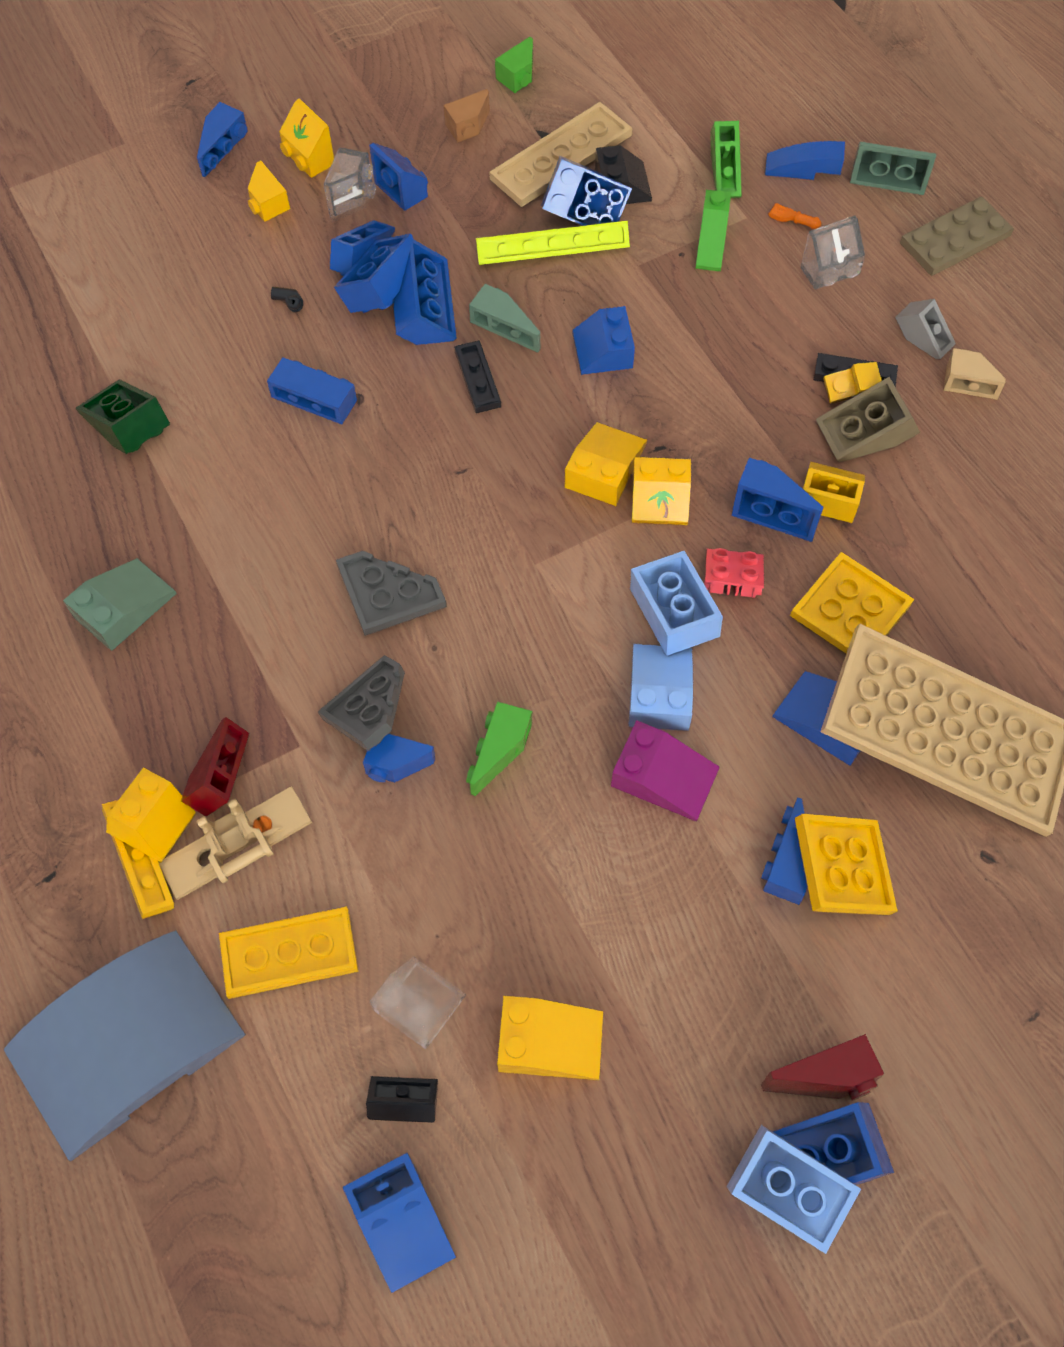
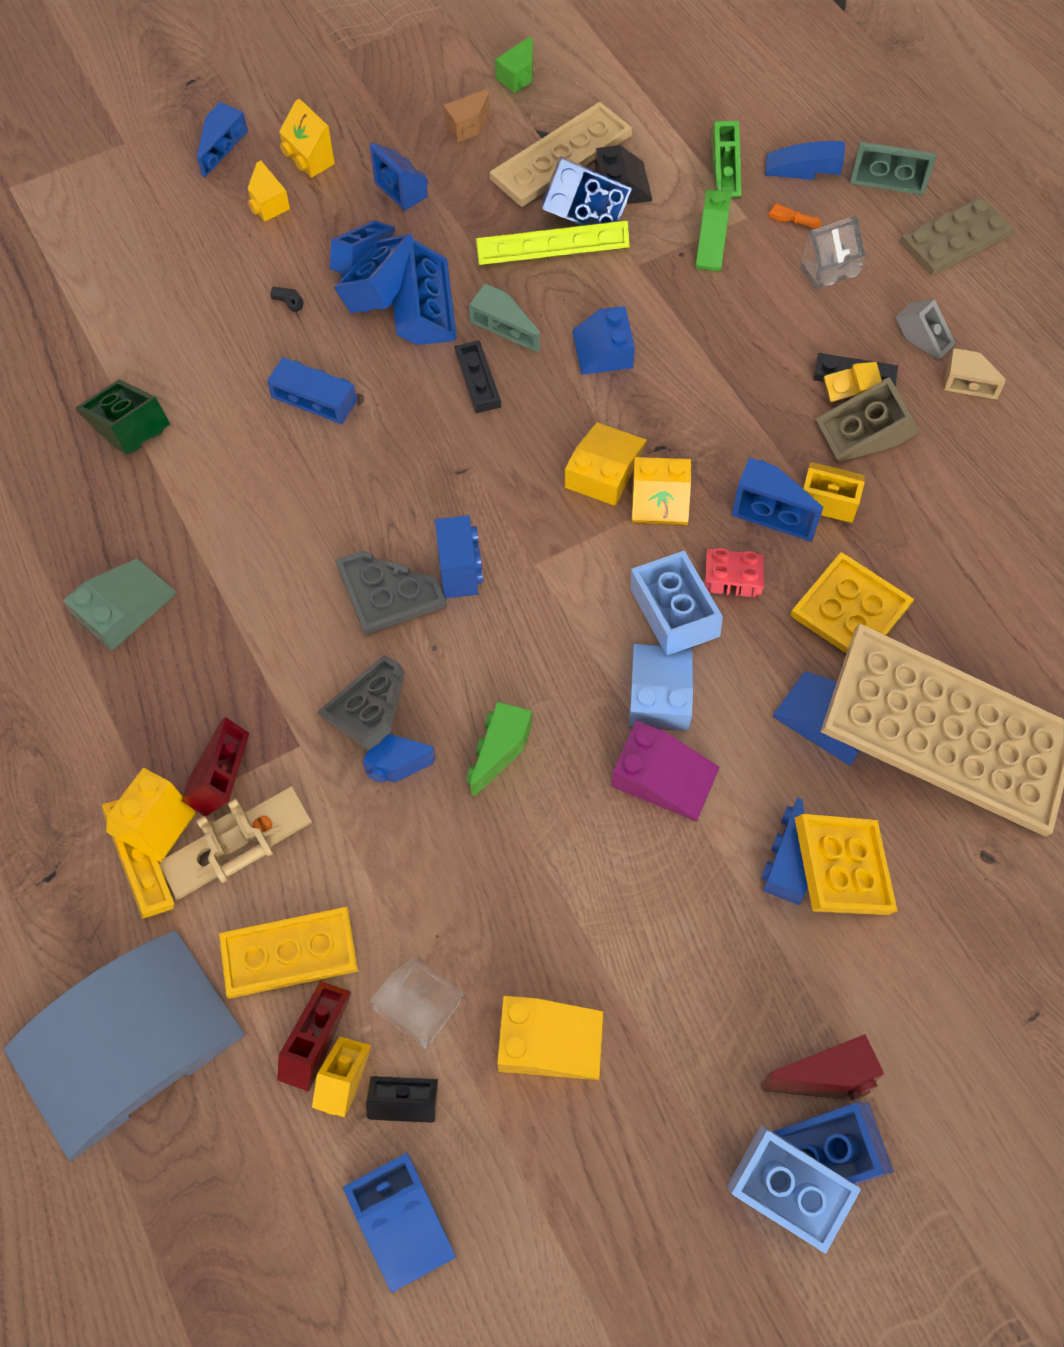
(312, 1036): none -> dark red slope
(340, 1076): none -> yellow slope
(349, 183): clear slope -> none
(459, 556): none -> blue brick

